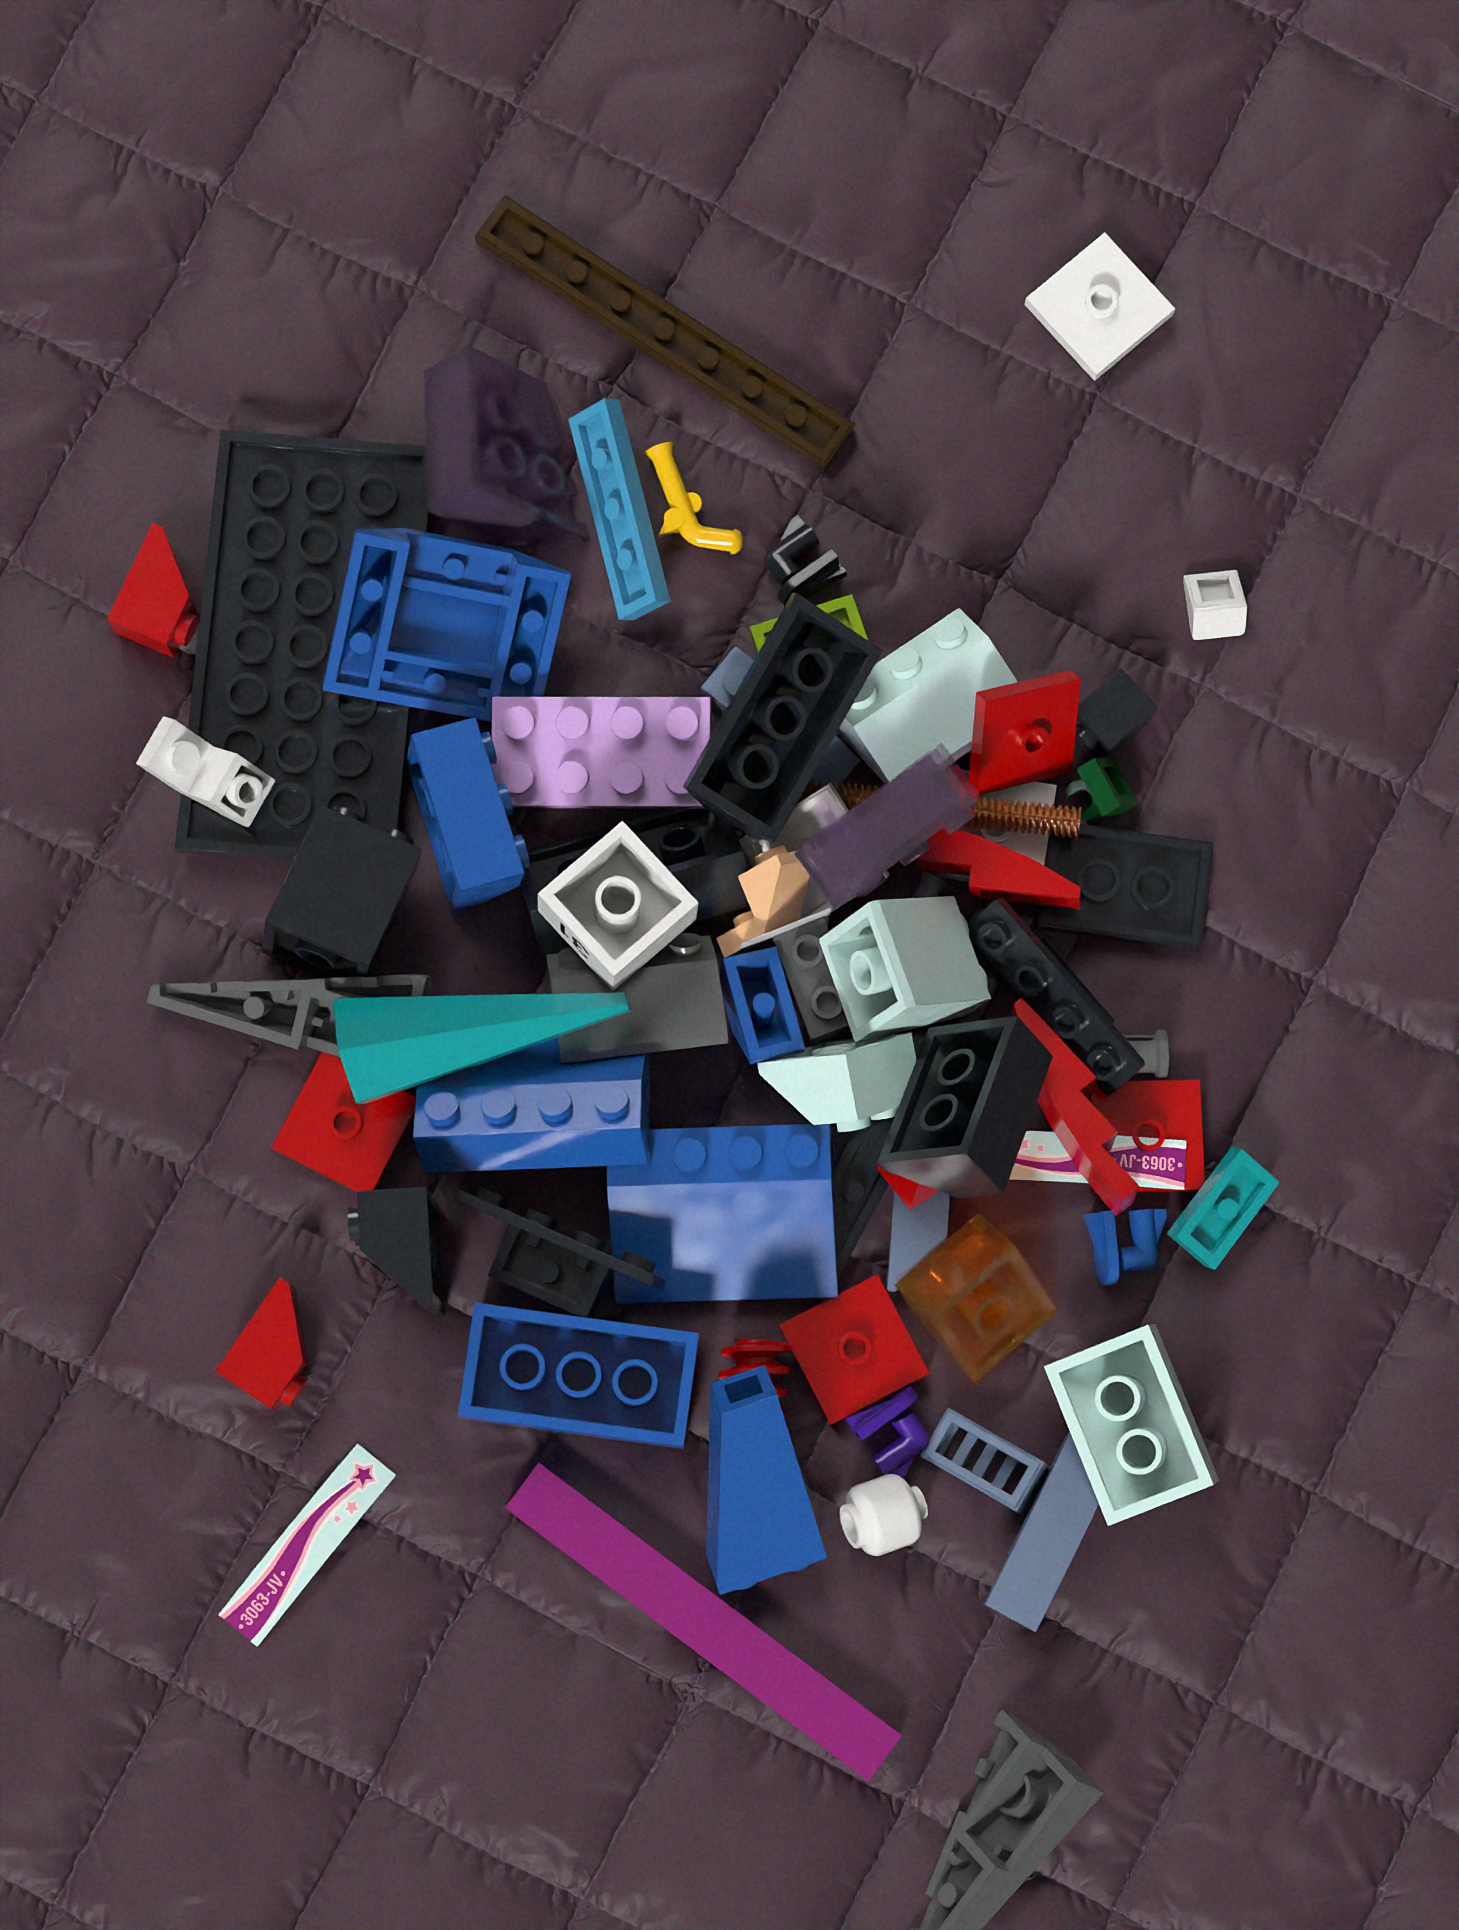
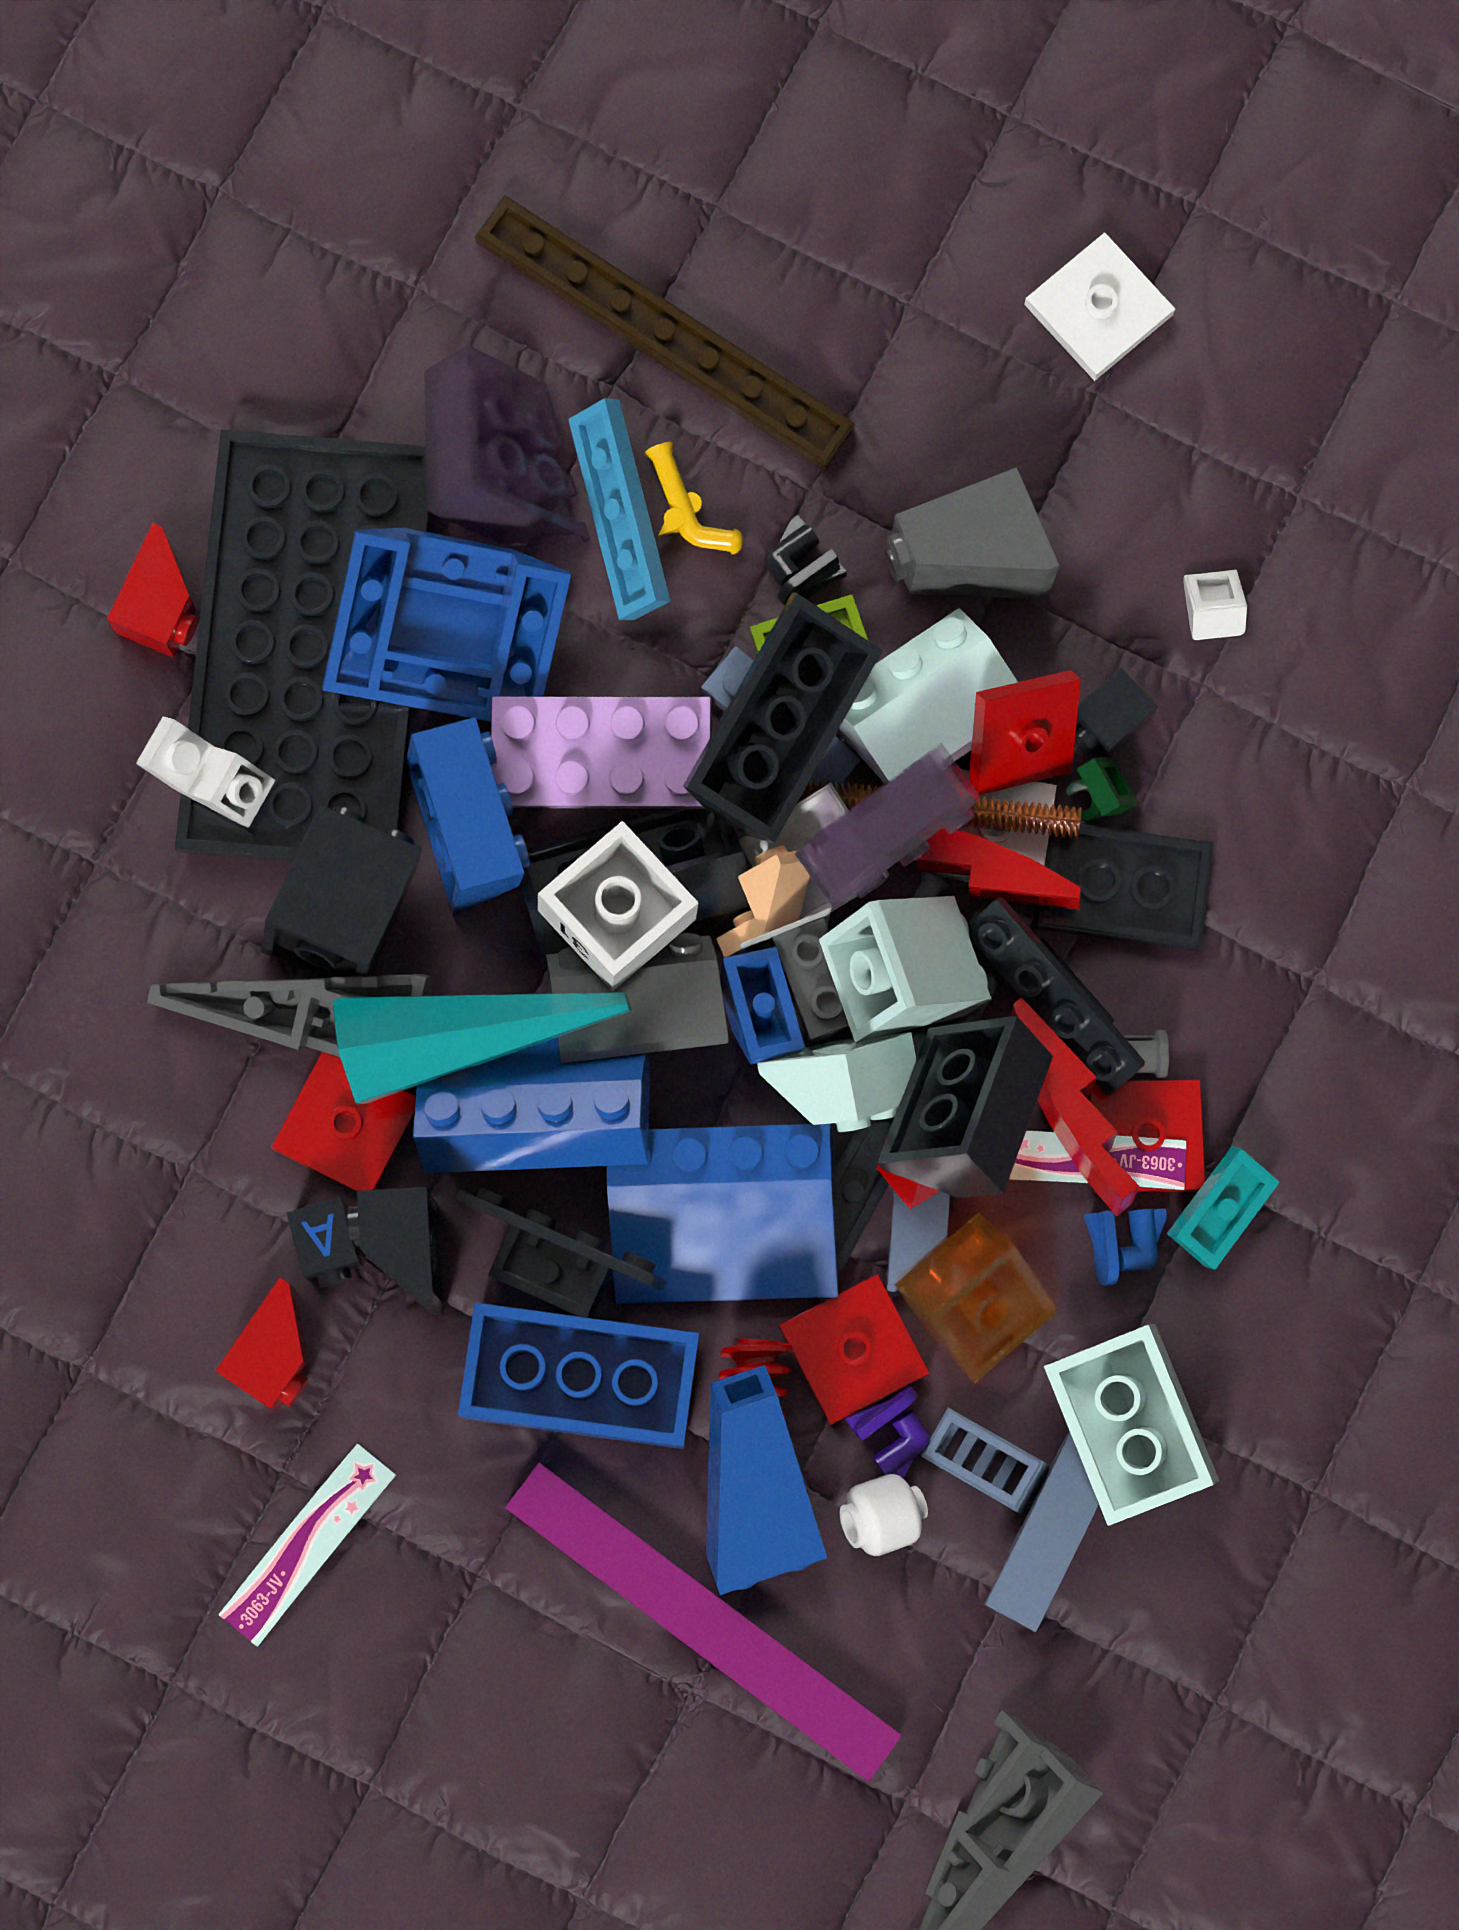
(324, 1242): none -> black brick
(974, 543): none -> dark grey slope

